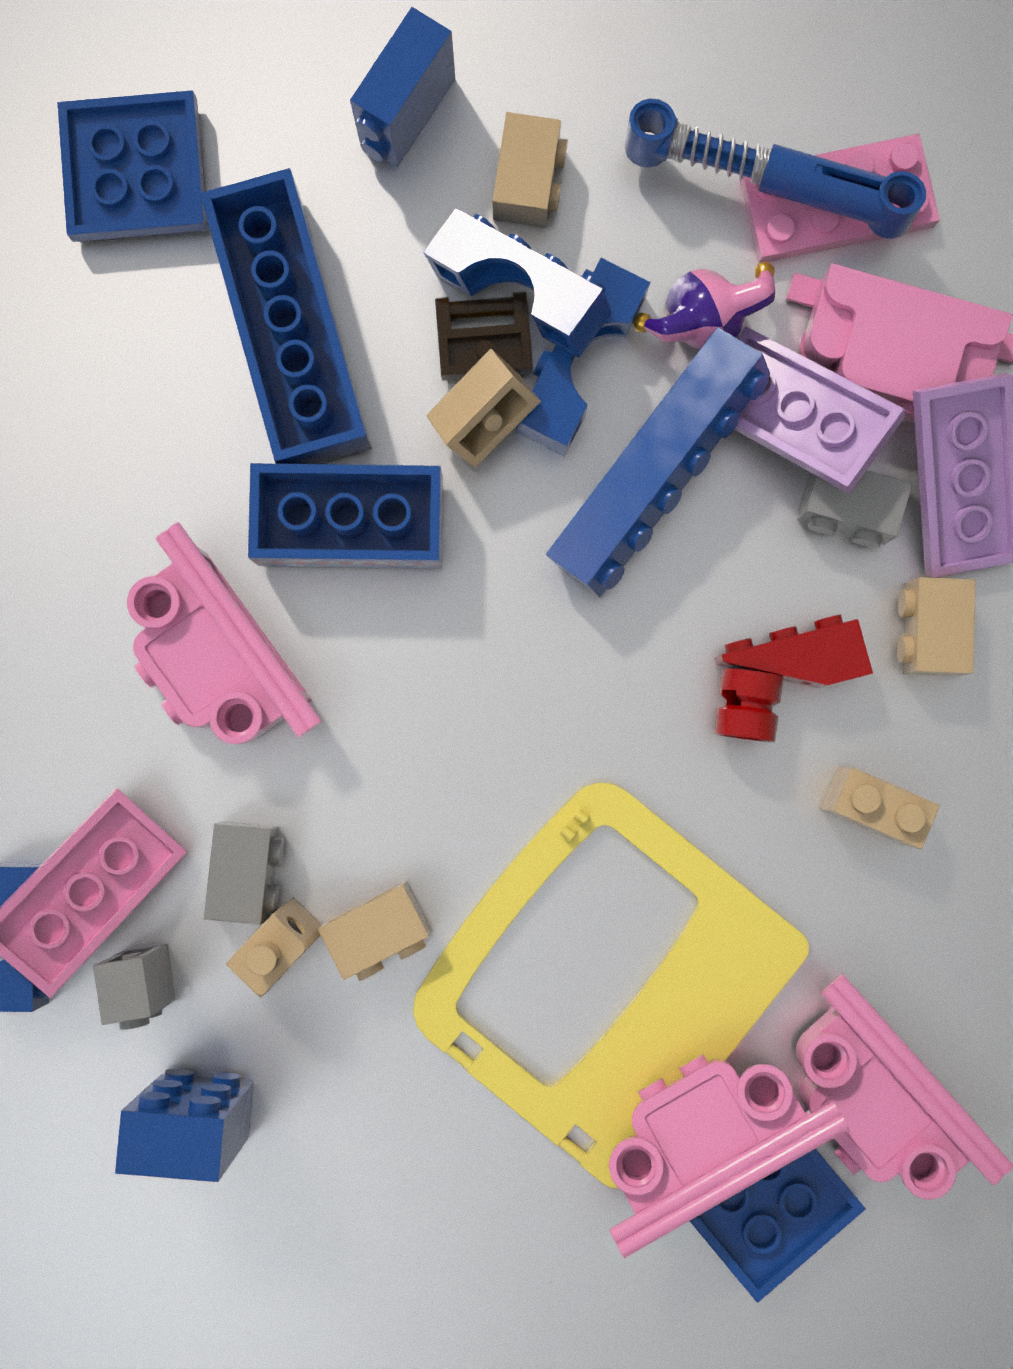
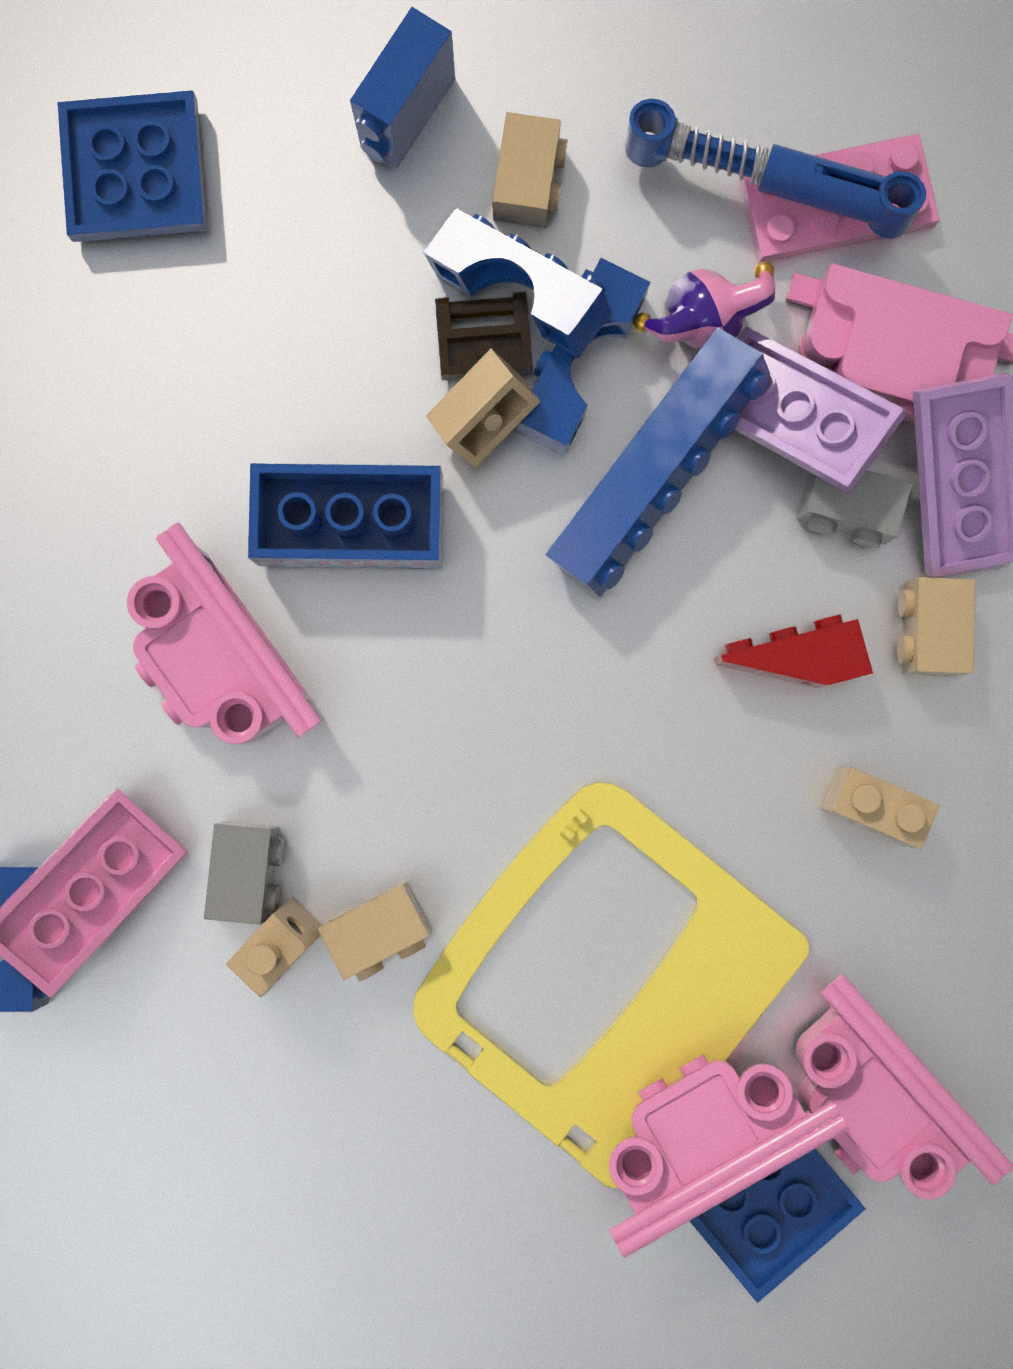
(134, 986): light grey brick -> none
(185, 1126): blue piece -> none
(285, 320): blue brick -> none
(748, 705): red wheel -> none

